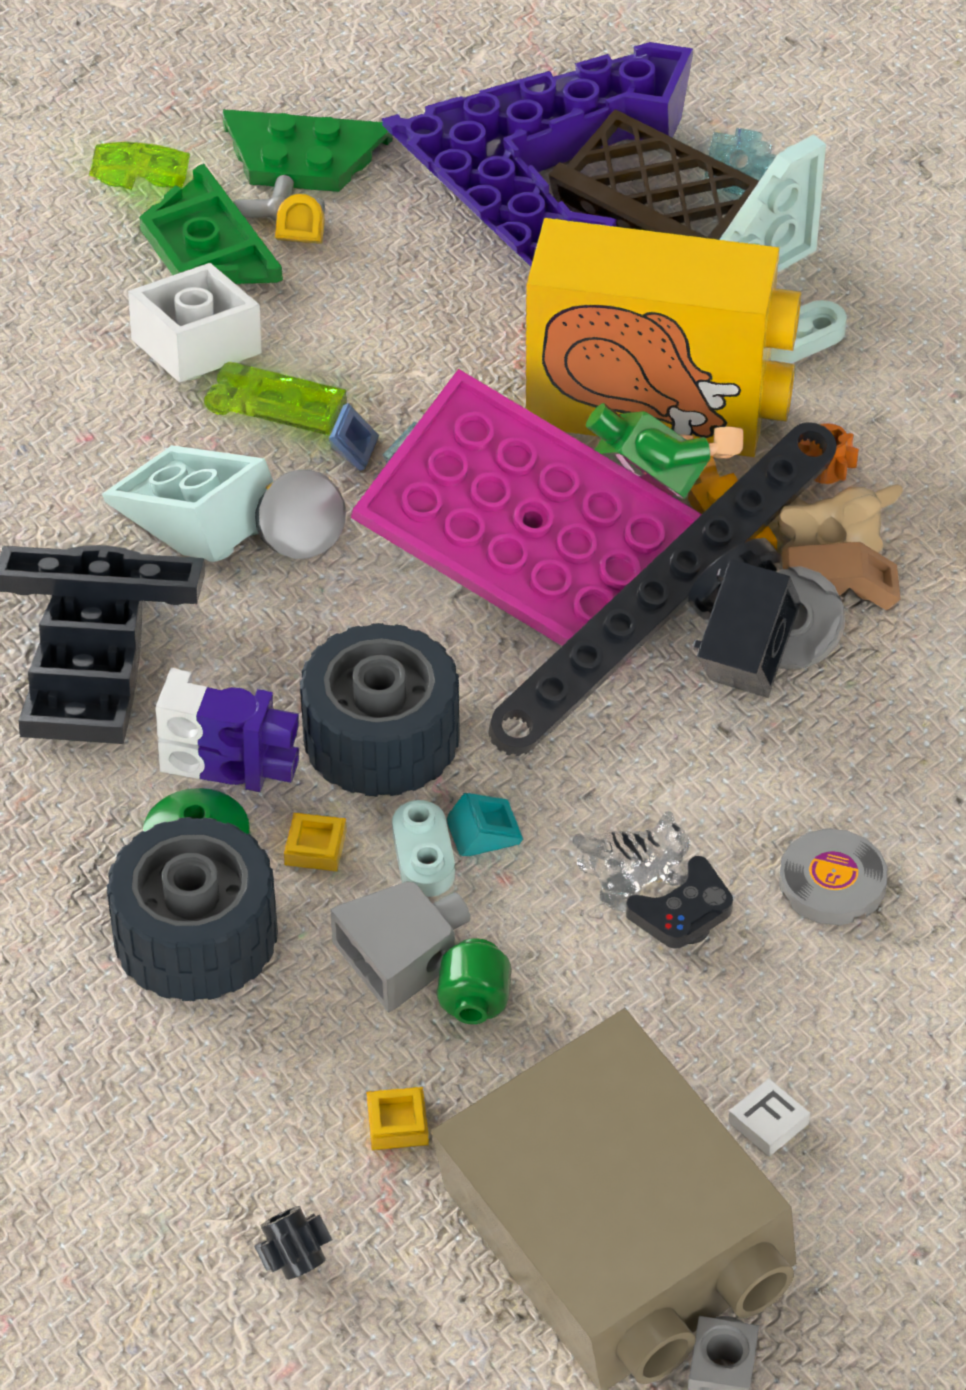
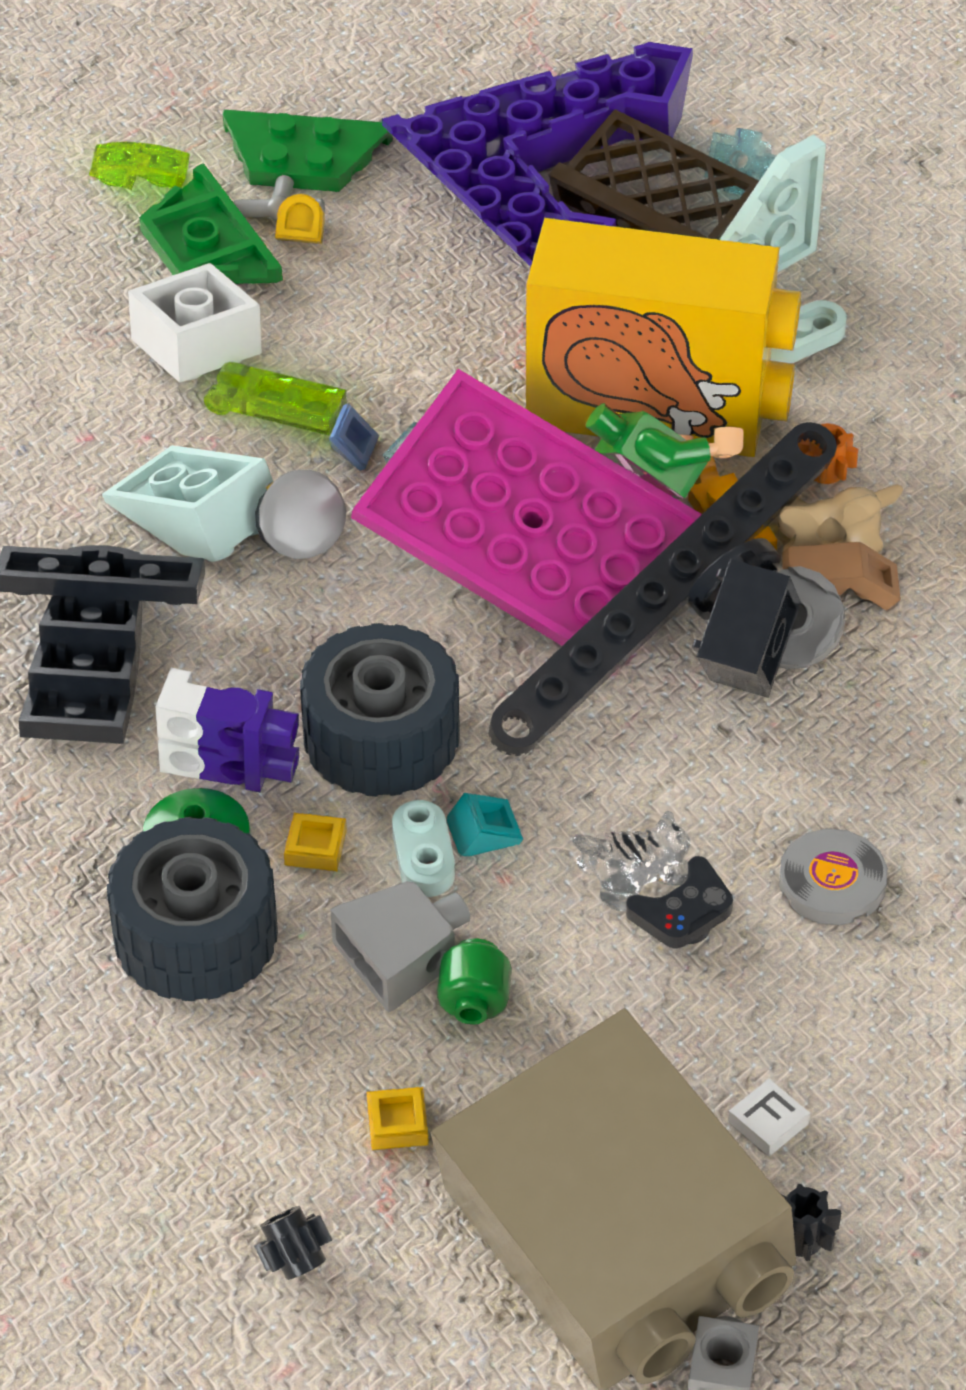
(812, 1221): none -> black gear

